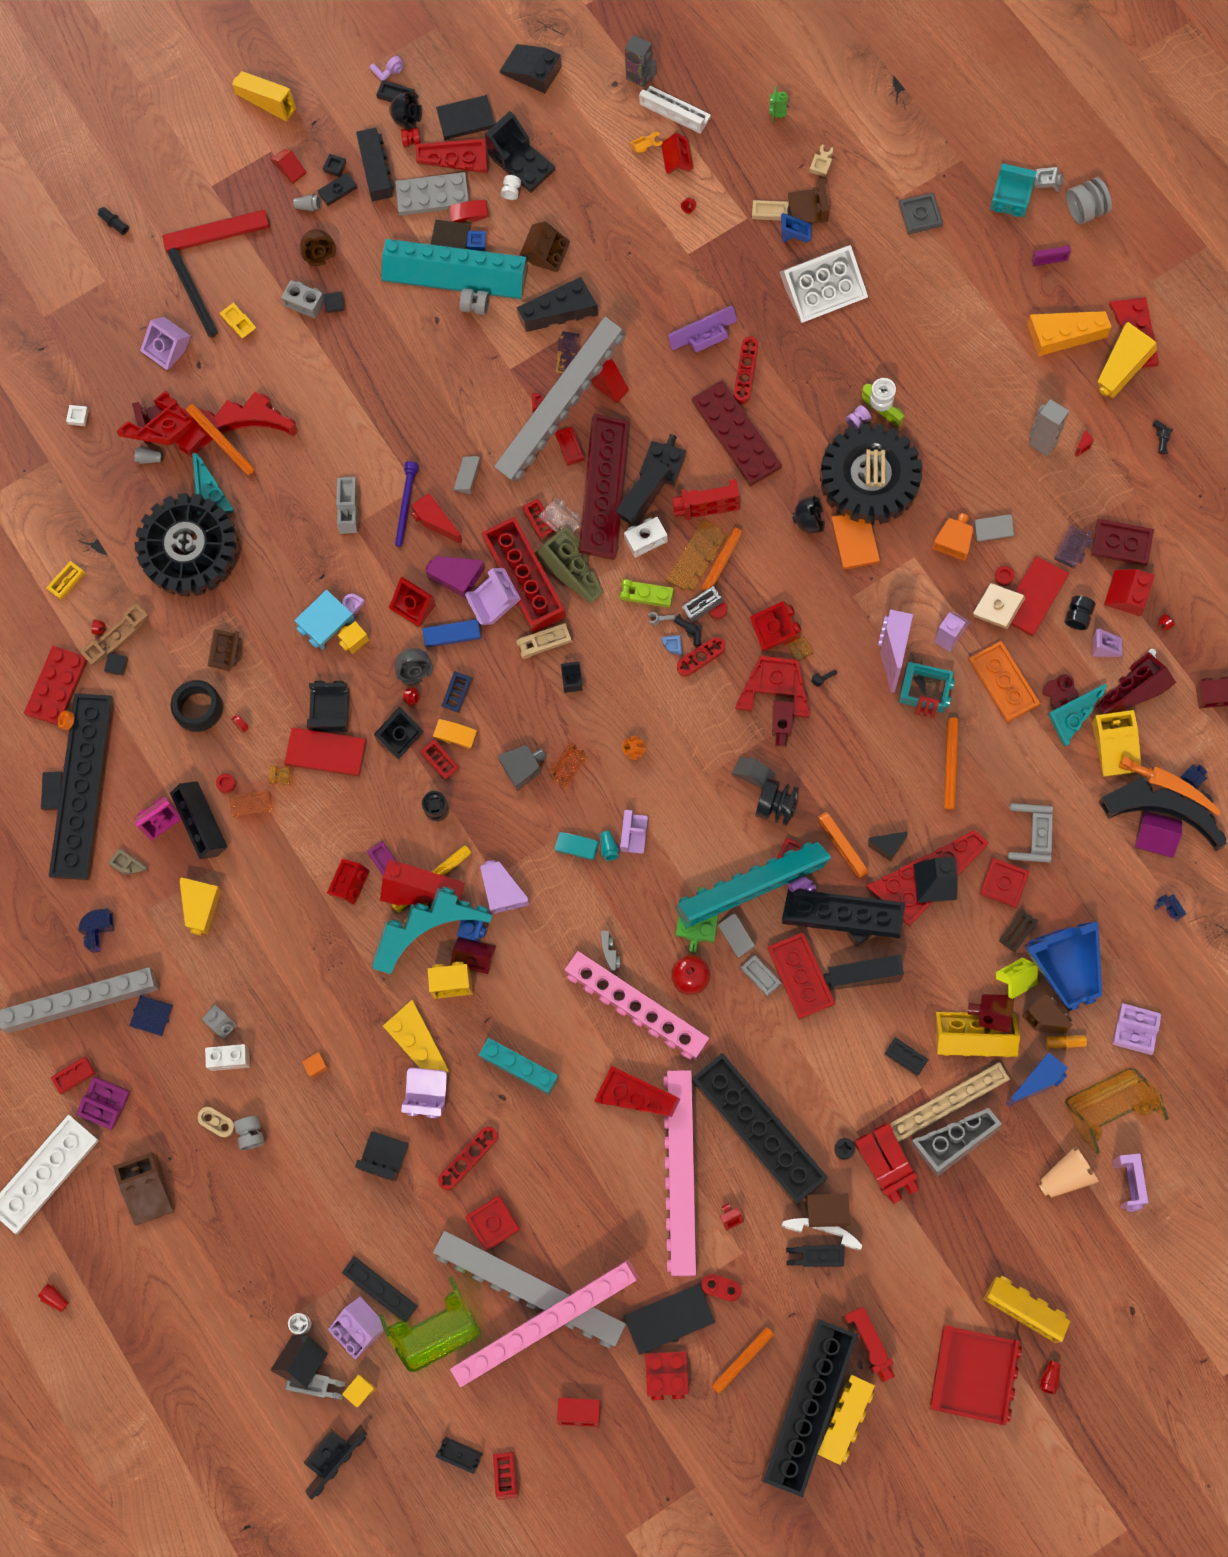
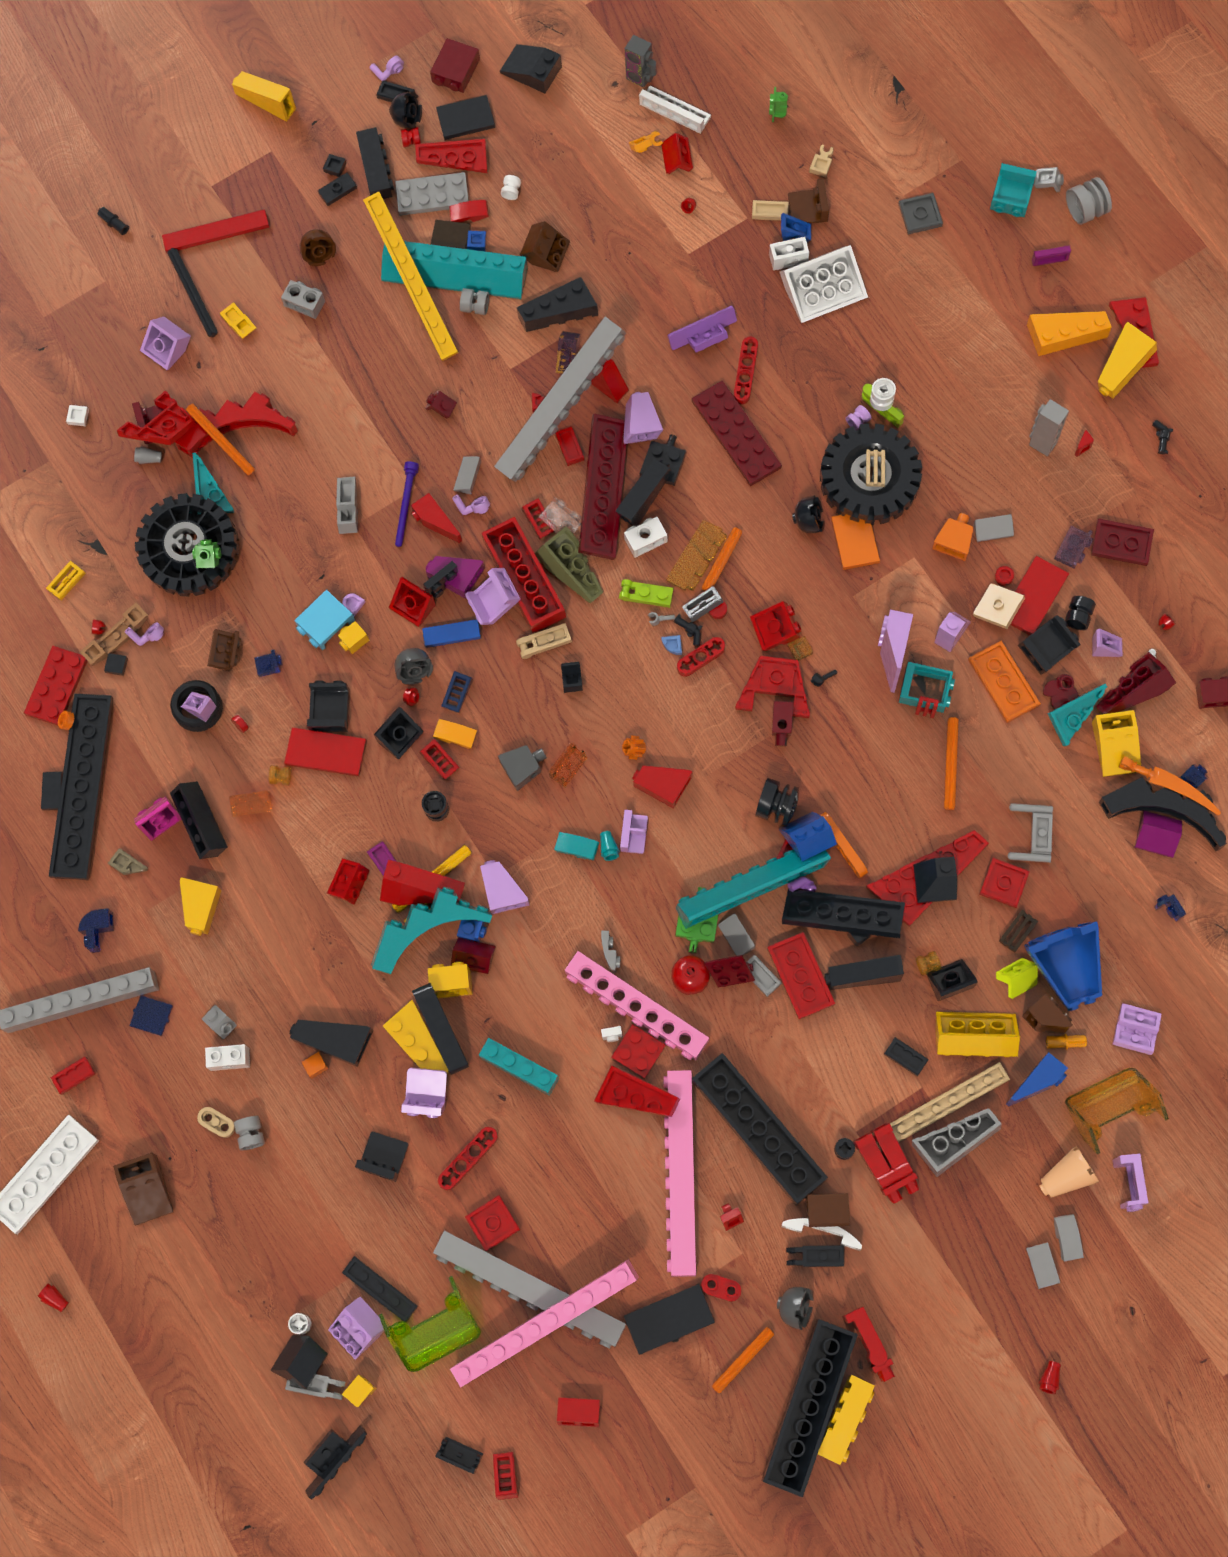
(103, 1103): magenta slope -> none
(153, 633): none -> lavender plate
(199, 705): none -> lavender slope
(206, 554): none -> bright green brick
(225, 783): red tile -> none
(268, 664): none -> clear blue bracket
(289, 165): red slope -> none
(309, 203): light grey cone -> none
(333, 302): black tile -> none
(334, 1039): none -> black slope
(410, 276): none -> yellow plate
(435, 584): none -> black plate
(440, 403): none -> dark red bracket
(440, 1028): none -> black beam
(455, 65): none -> dark red brick
(479, 505): none -> lavender plate
(511, 150): black bracket -> none
(611, 1034): none -> white plate
(638, 1051): none -> red plate
(641, 419): none -> lavender slope
(662, 783): none -> red slope
(666, 1375): red plate -> none
(707, 502): red hips -> none
(730, 971): none -> dark red hinge
(752, 771): dark grey slope -> none
(788, 253): none -> white brick
(795, 1307): none -> dark grey cylinder
(809, 835): none -> blue slope
(888, 844): black slope -> none
(928, 963): none -> clear yellow wheel
(951, 980): none -> black slope
(975, 1375): red panel -> none
(994, 1012): dark red torso -> none
(1027, 1310): yellow slope -> none
(1043, 1265): none -> light grey slope
(1049, 644): none -> black panel
(1069, 1237): none -> light grey slope
(1129, 590): red slope -> none

